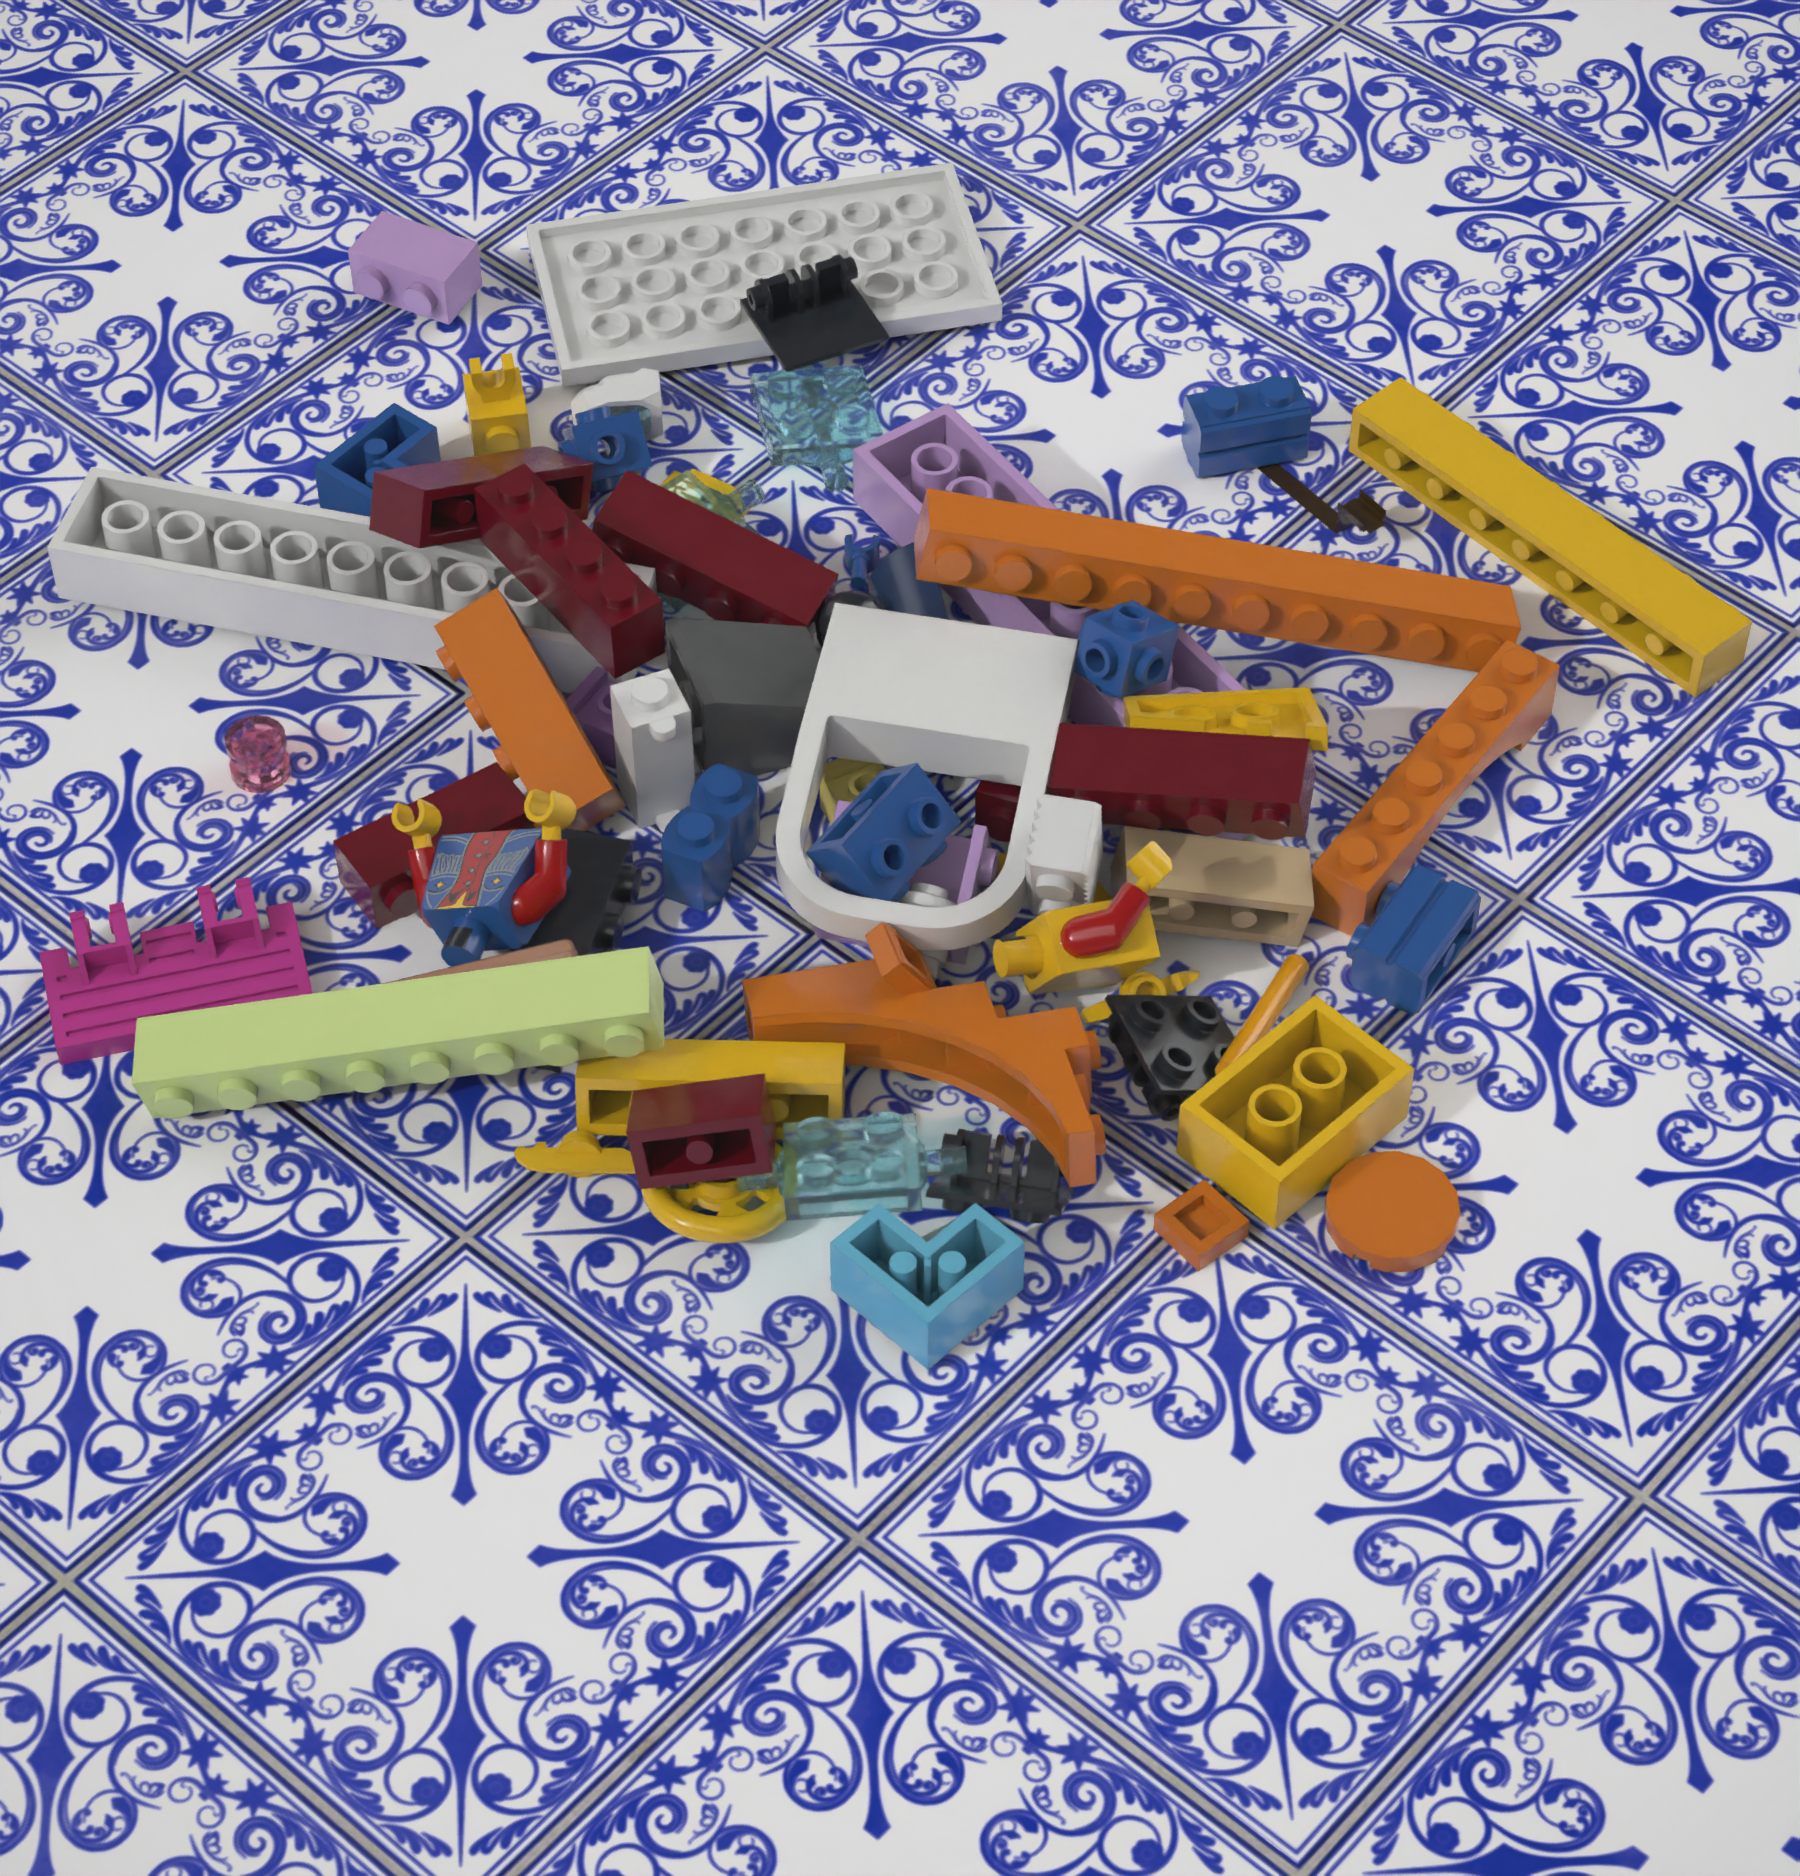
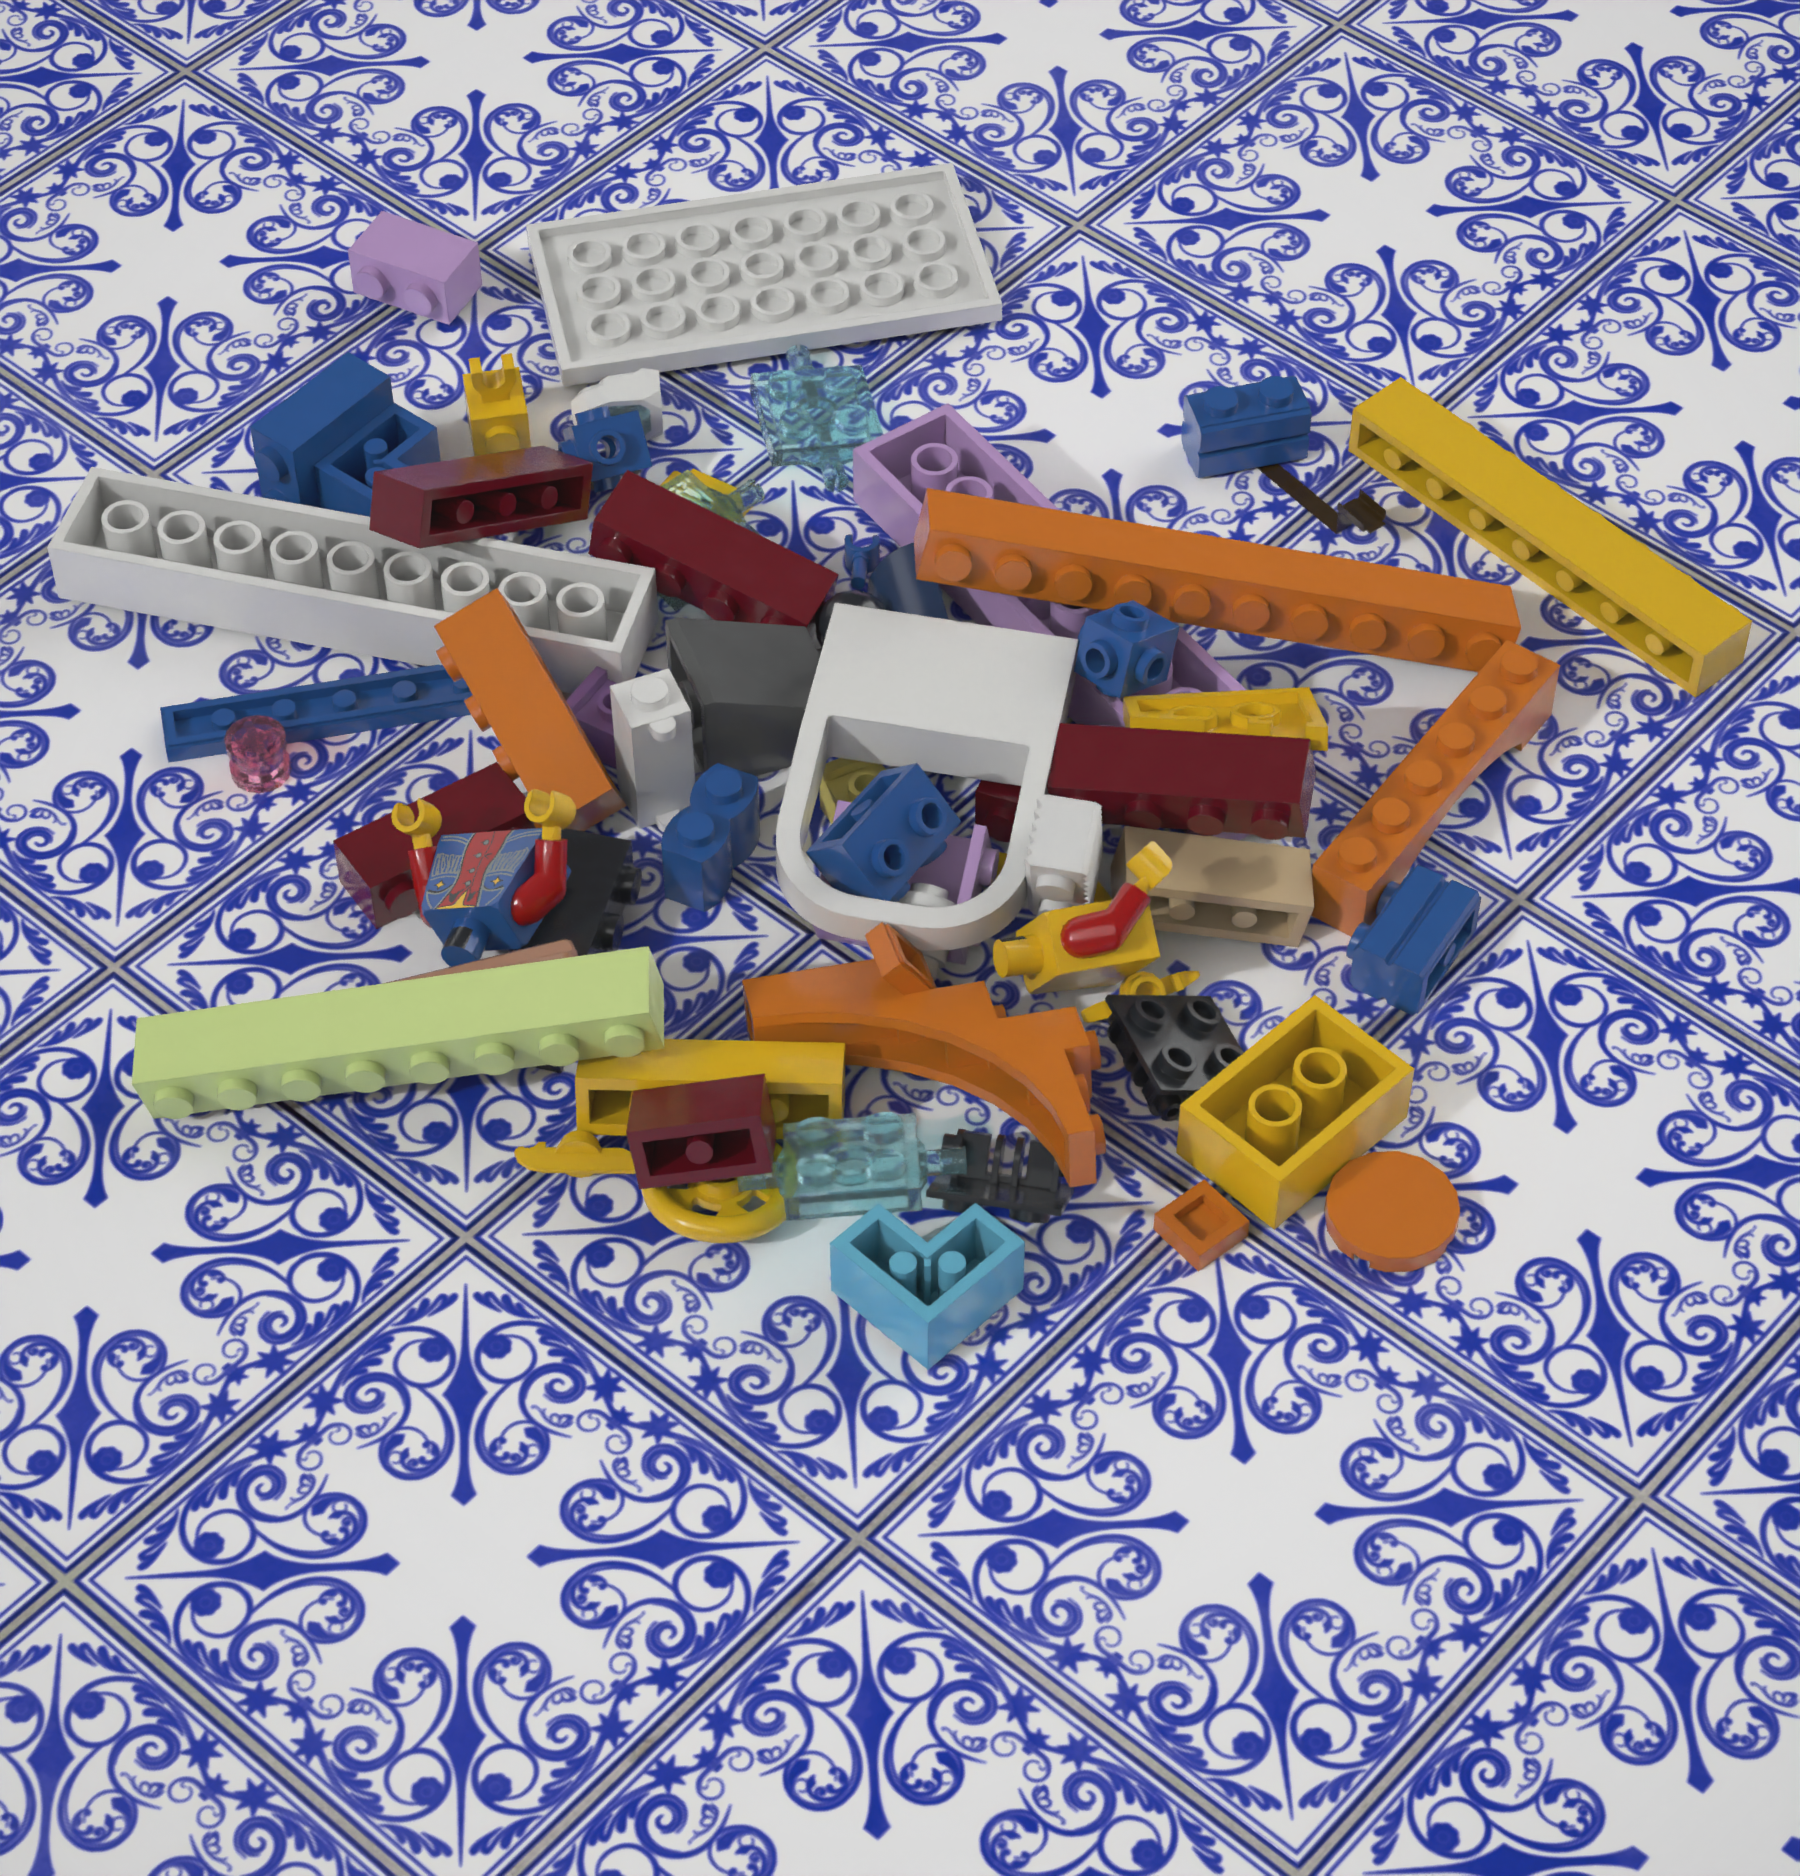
(100, 1000): dark pink hinge -> none
(314, 424): none -> blue brick
(318, 709): none -> blue tile
(570, 570): dark red brick -> none
(813, 315): black hinge -> none
(1267, 1008): light orange bar -> none

